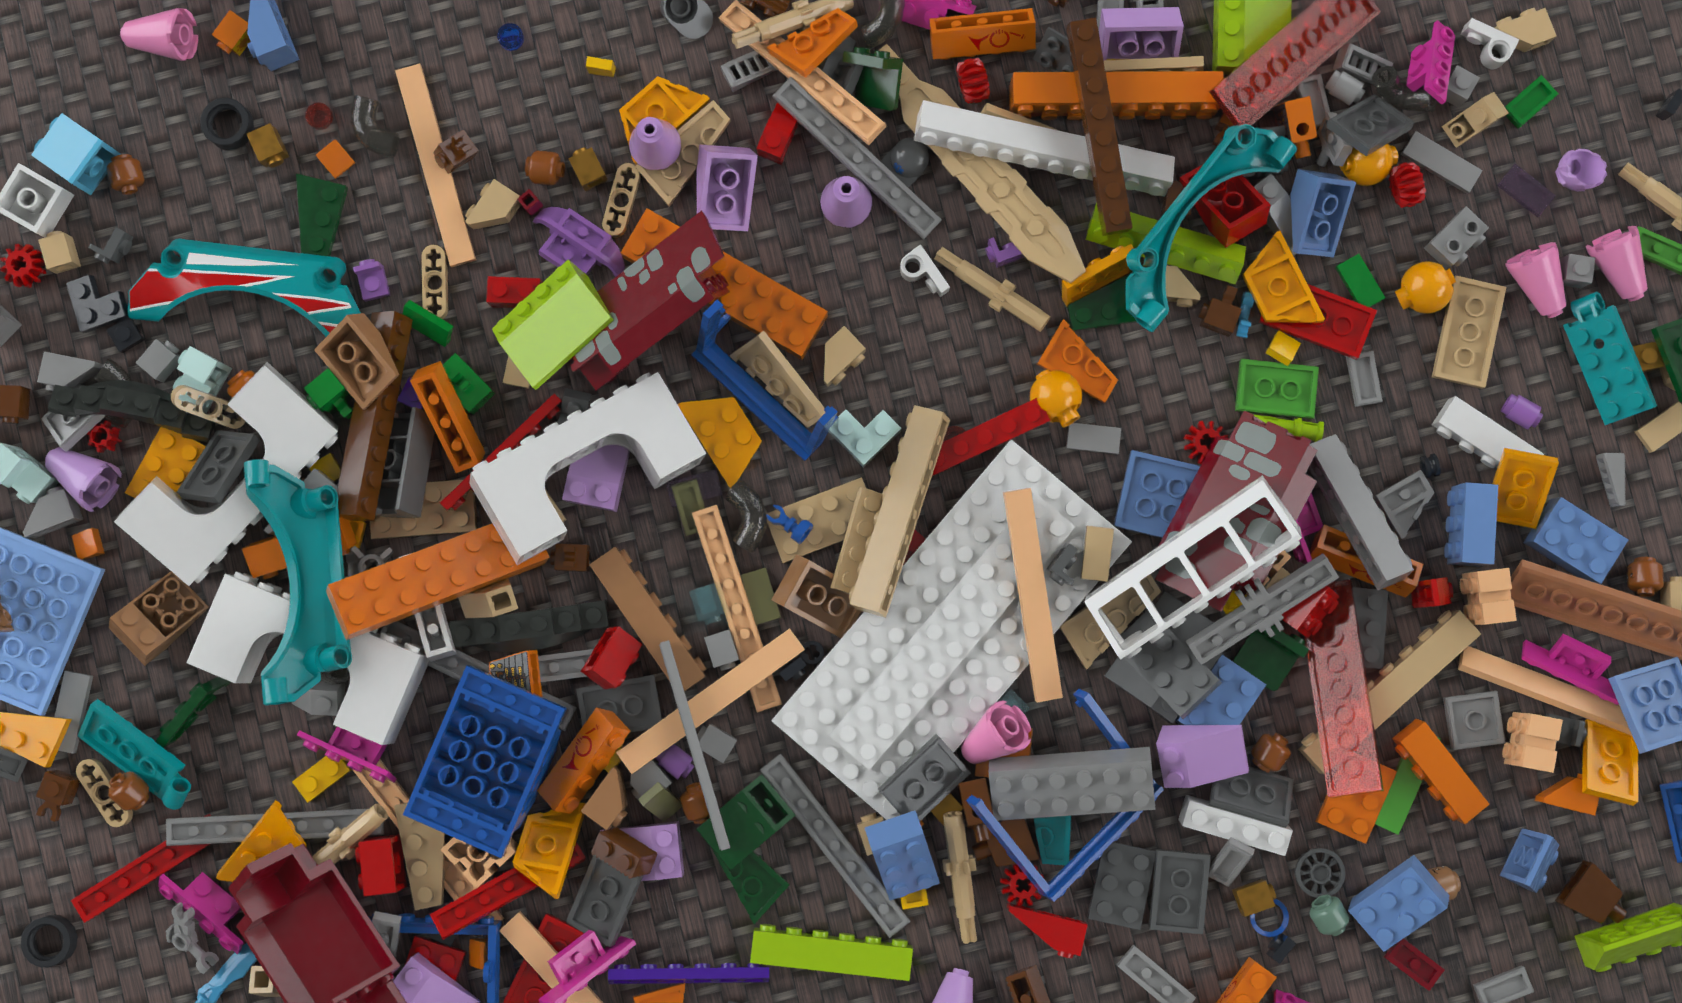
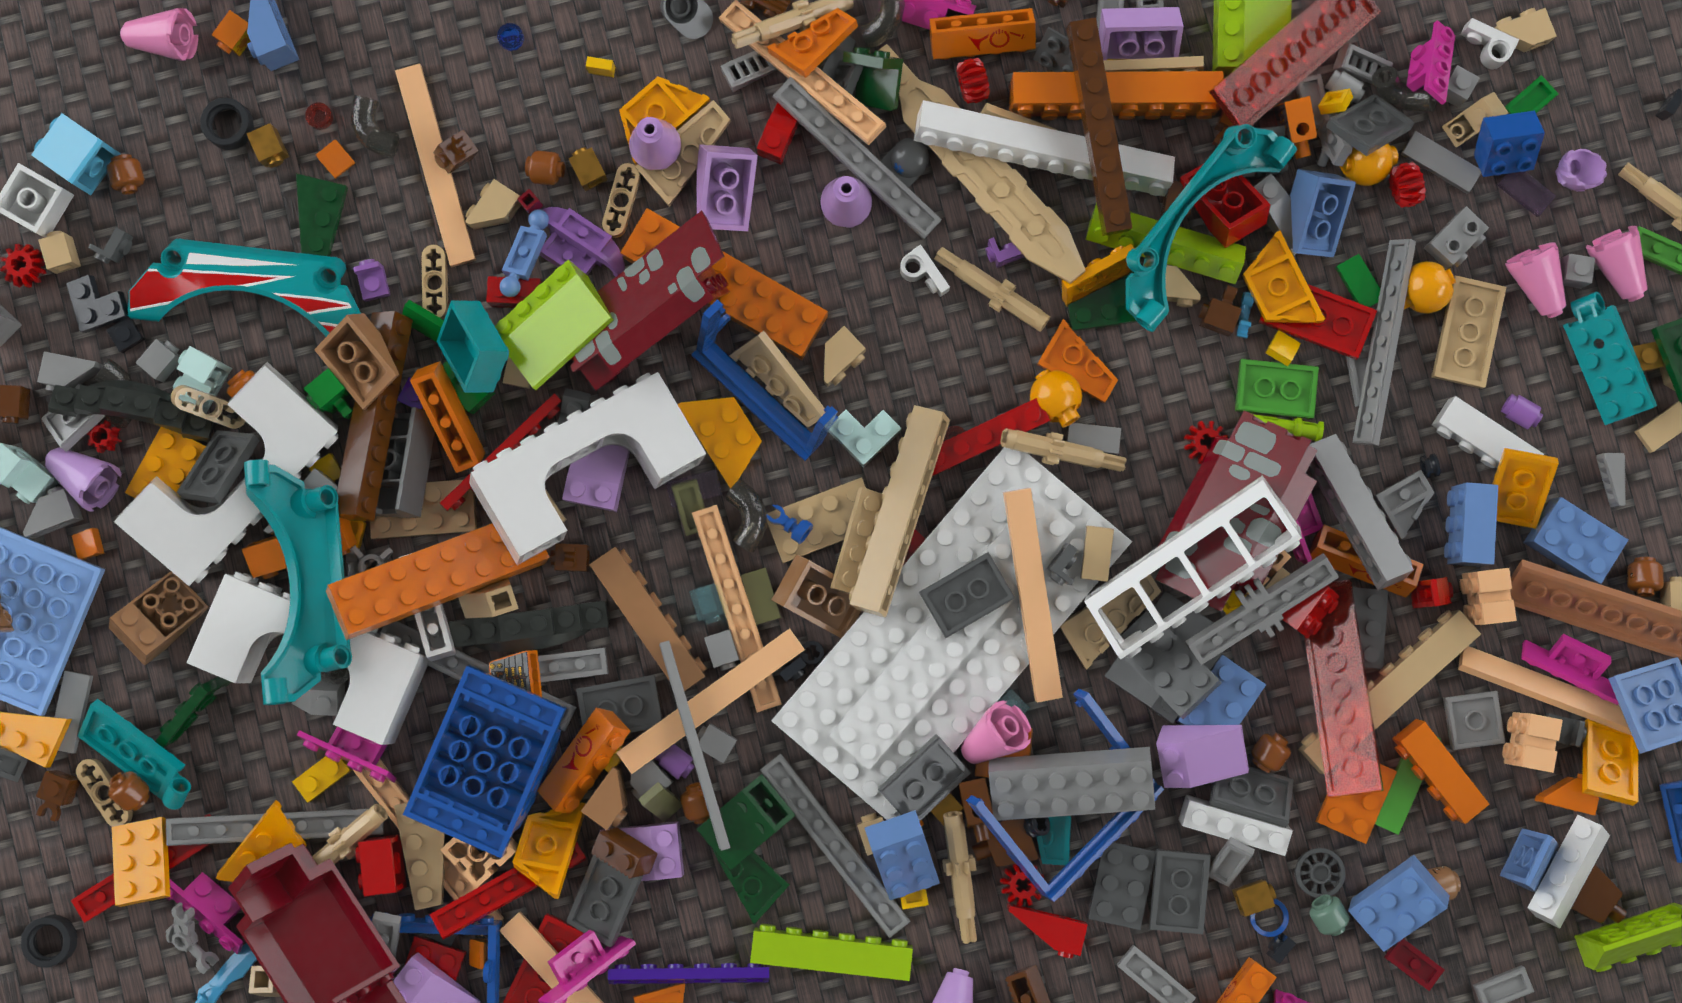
(140, 862): none -> light orange plate
(472, 346): none -> teal piece
(524, 253): none -> medium blue plate
(612, 658): red brick -> none
(966, 595): none -> dark grey tile
(1037, 826): none -> black bush
(1054, 449): none -> tan piece
(1152, 493): medium blue plate -> none
(1270, 657): dark green bracket -> none
(1335, 101): none -> yellow tile
(1384, 342): none -> light grey tile
(1508, 143): none -> blue brick
(1568, 871): none -> white brick

